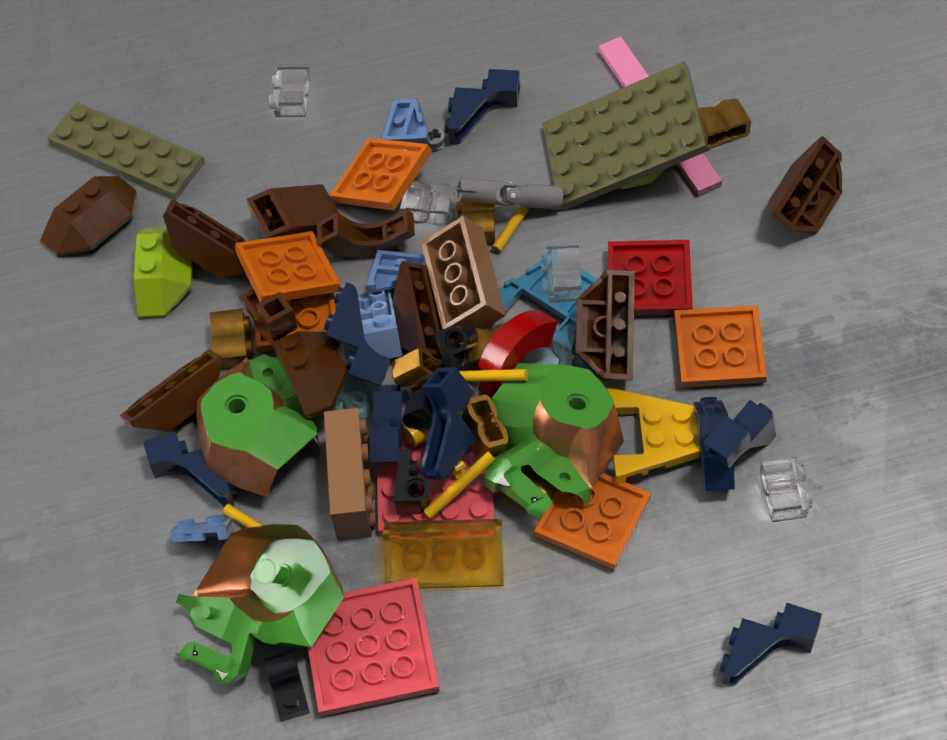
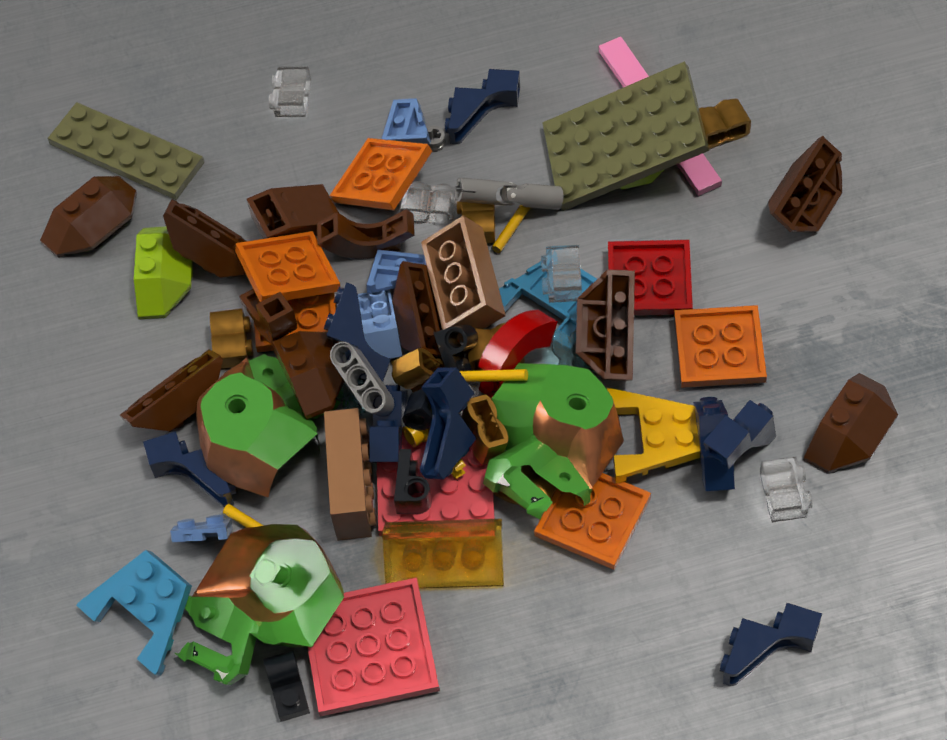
(152, 595): none -> dark azure wing
(350, 373): none -> light grey beam
(462, 482): yellow bar -> none
(852, 426): none -> reddish brown wedge

